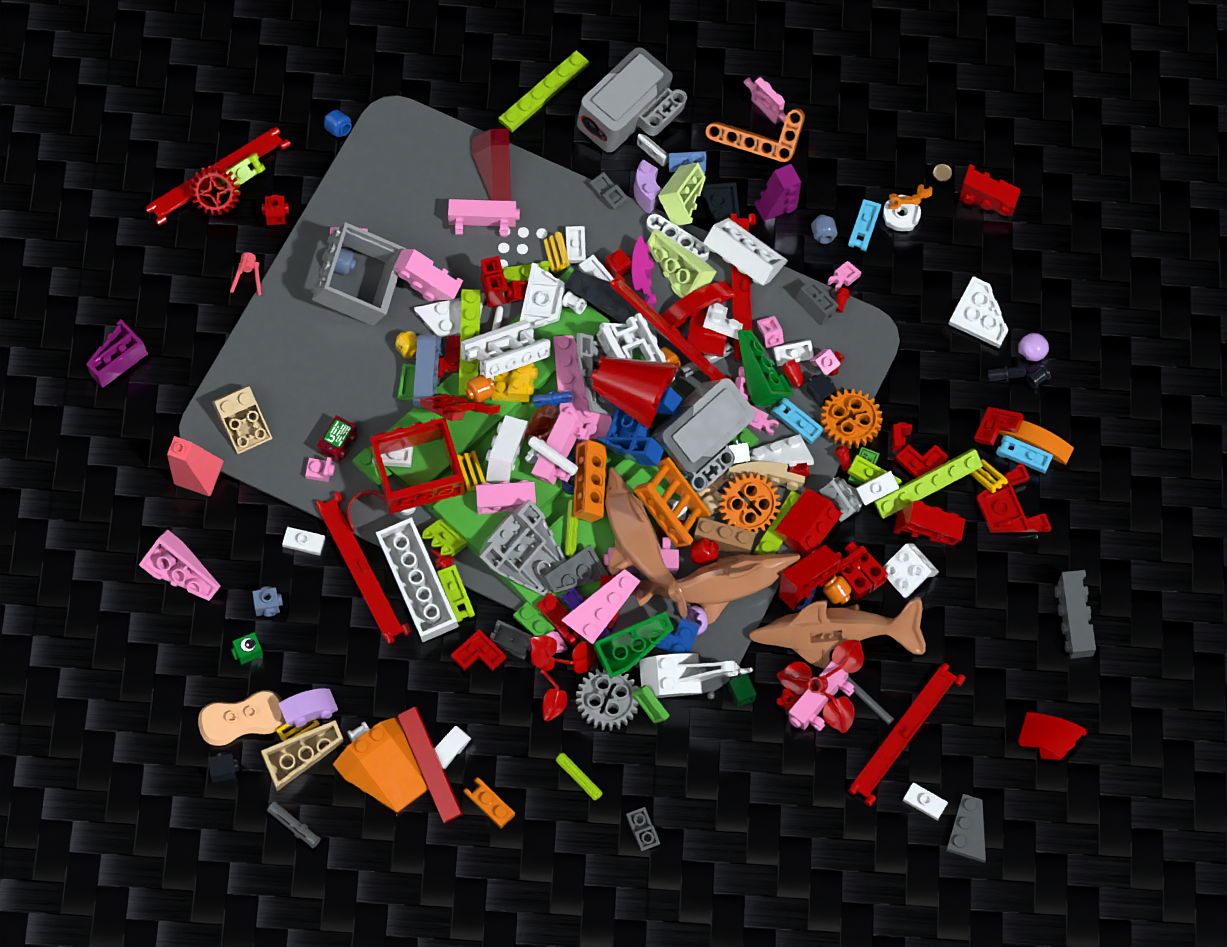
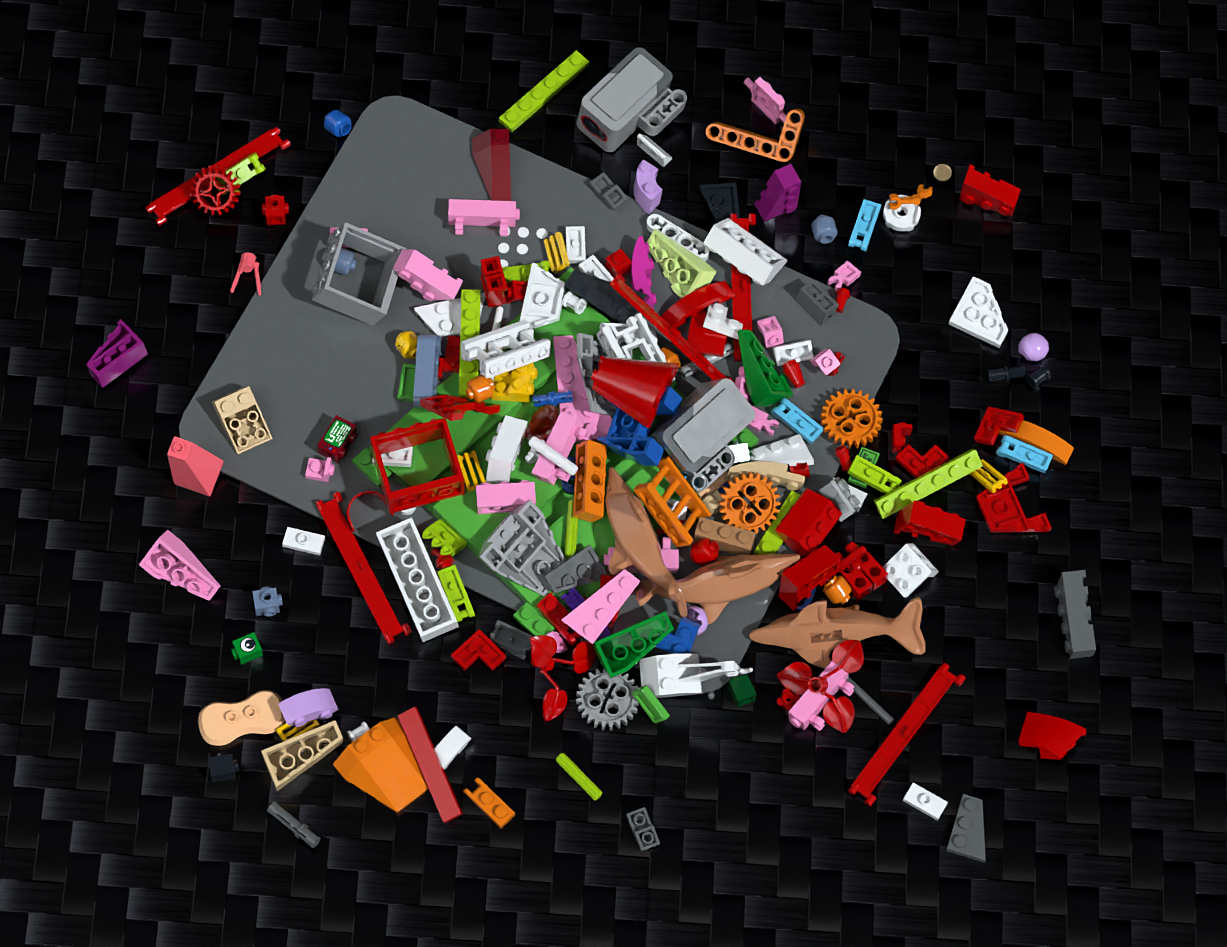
(680, 159): medium blue plate -> none
(681, 193): yellowish green wedge -> none
(820, 388): black brick -> none
(877, 487): white plate -> none

